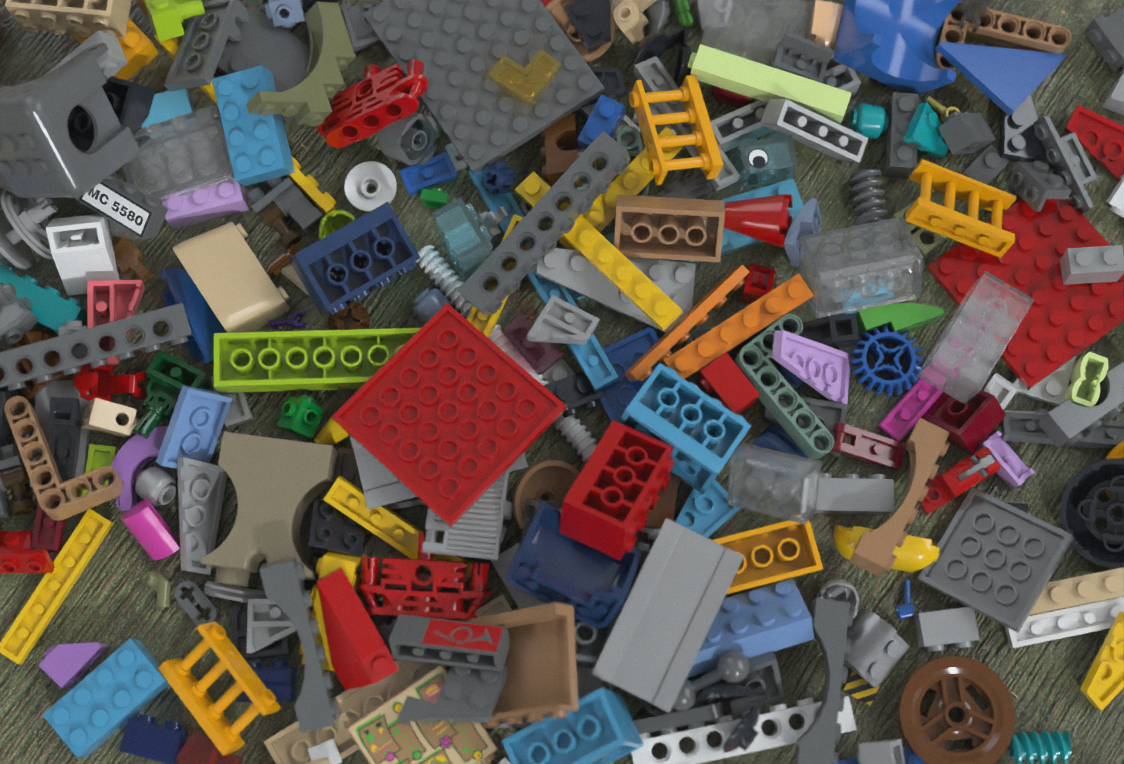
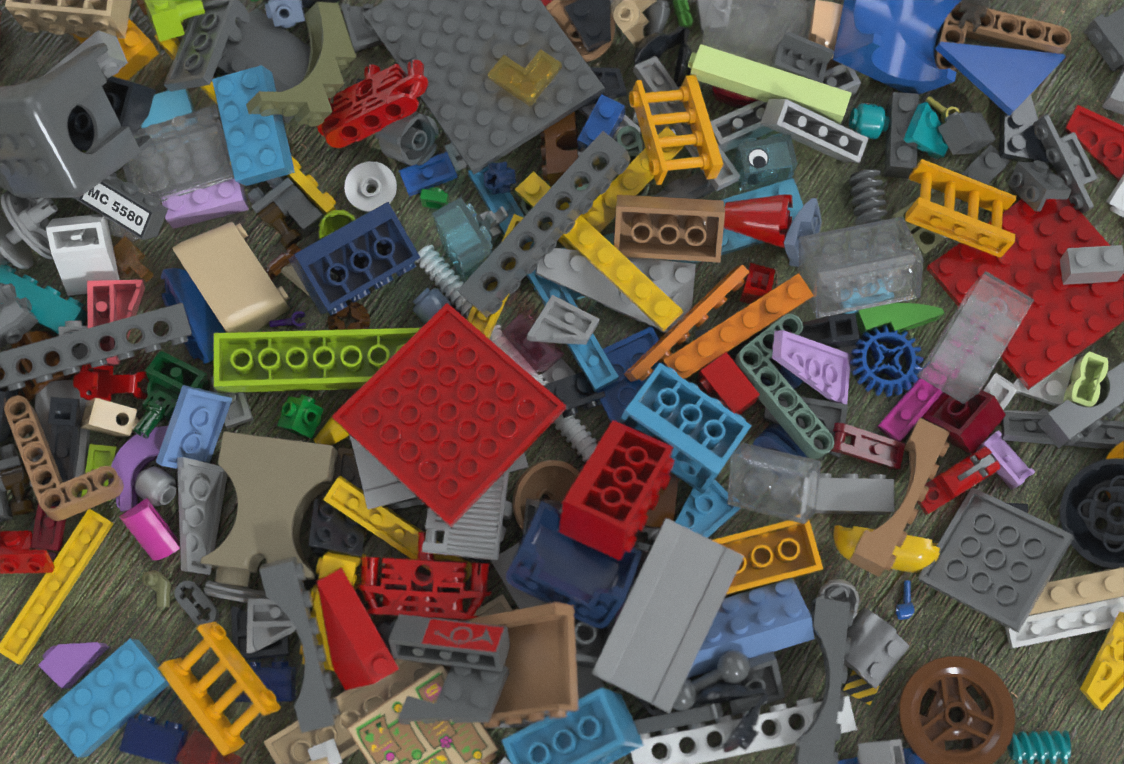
(946, 627): light grey brick -> none

